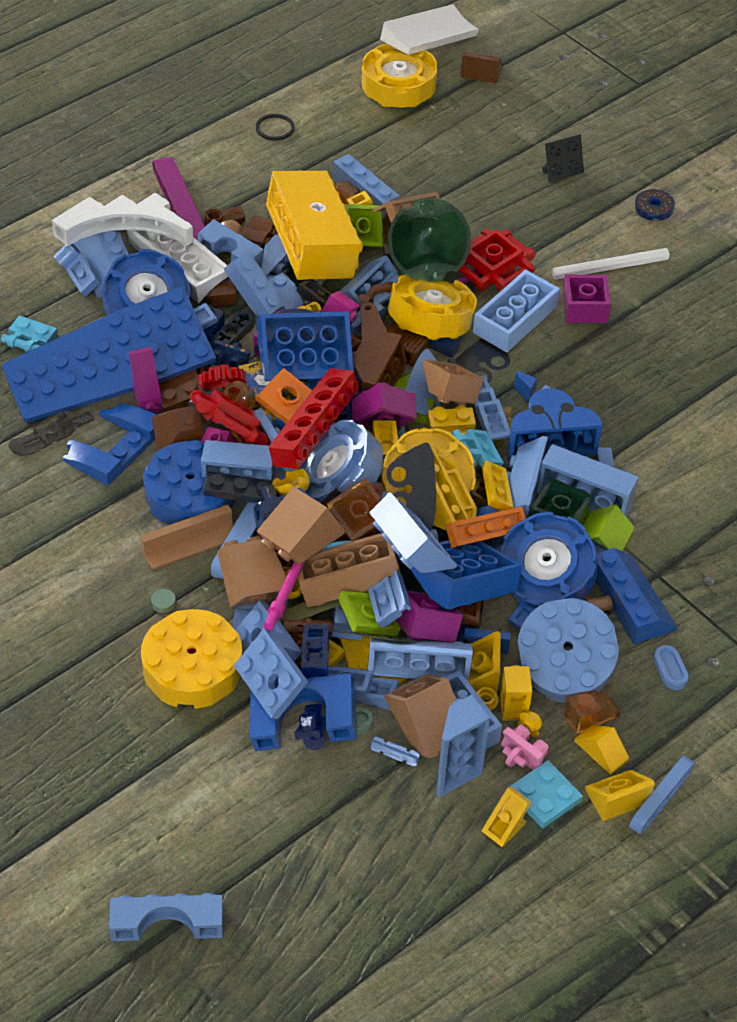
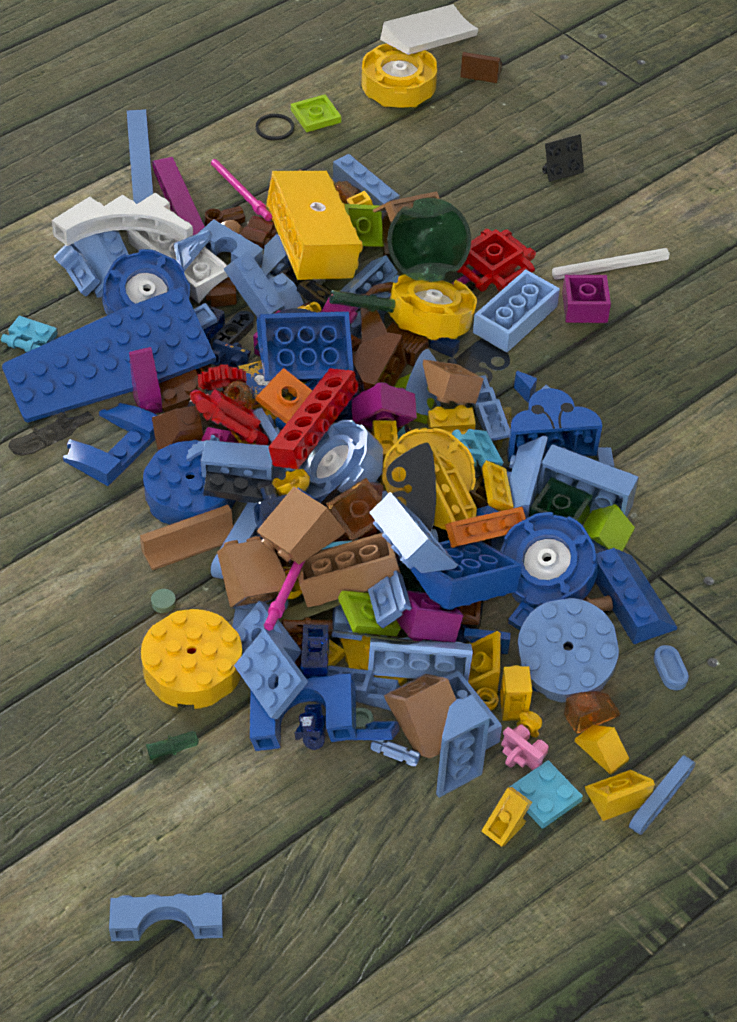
(139, 155): none -> medium blue tile
(172, 745): none -> clear green axle
(189, 248): none -> medium blue tile
(197, 449): none -> medium blue piece
(257, 205): none -> dark pink bar
(315, 113): none -> lime plate
(362, 301): none -> clear green pin
(378, 731): none -> blue tile
(644, 203): tile -> none

